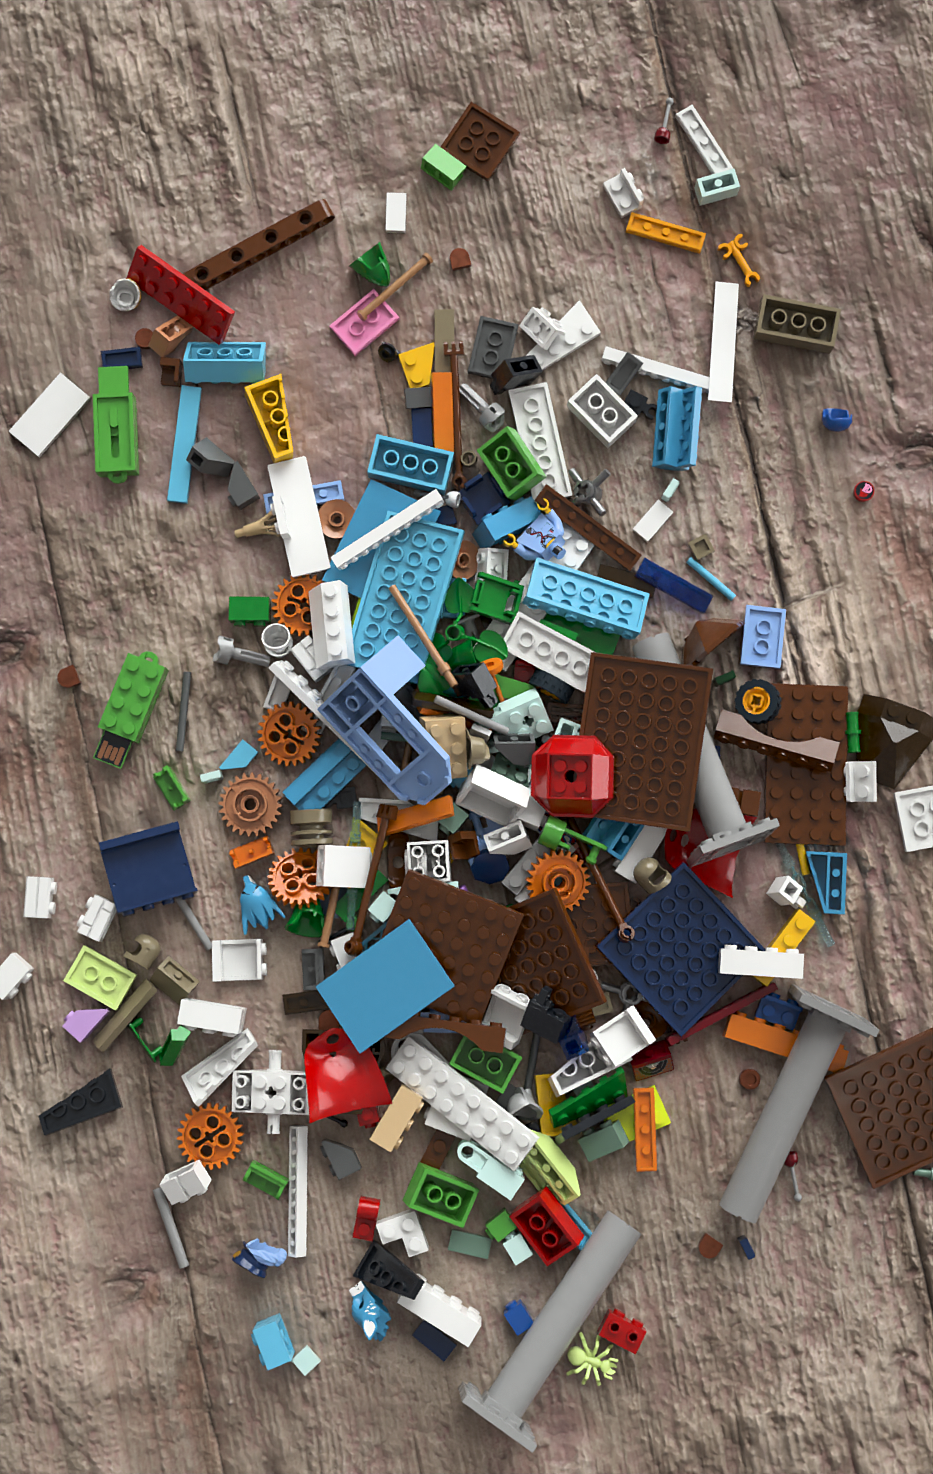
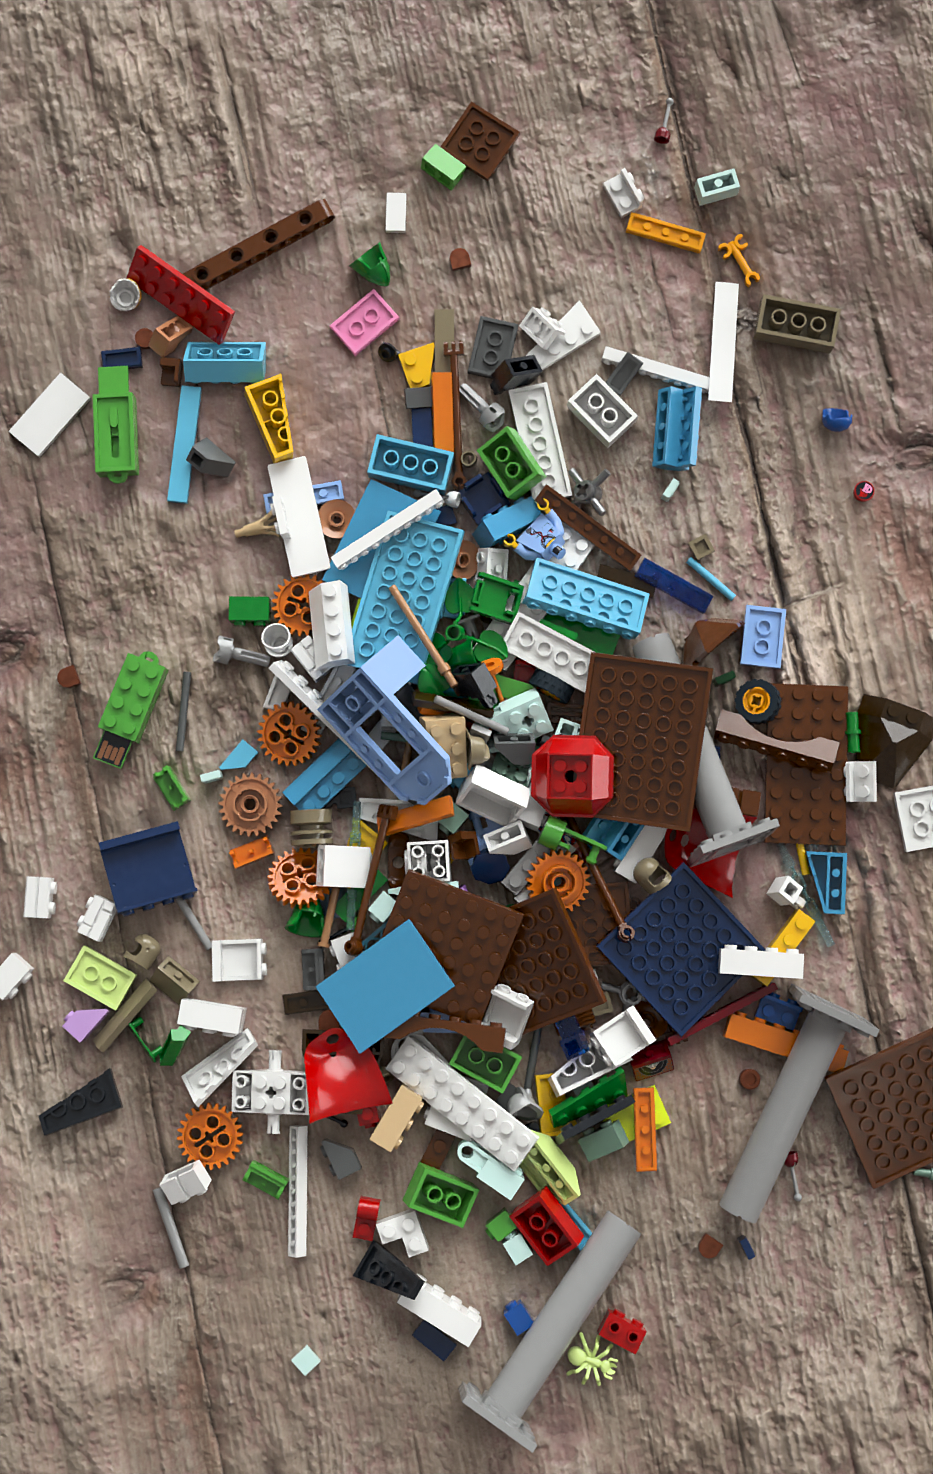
(240, 488): dark grey slope -> none
(257, 905): dark azure piece -> none
(258, 1256): piece -> none
(273, 1342): medium azure brick -> none
(362, 314): medium nougat bar -> none
(372, 1315): dark azure piece -> none
(469, 1243): sand green tile -> none
(544, 1018): black hinge -> none
(638, 404): black plate -> none
(652, 521): white tile -> none
(703, 140): white tile -> none

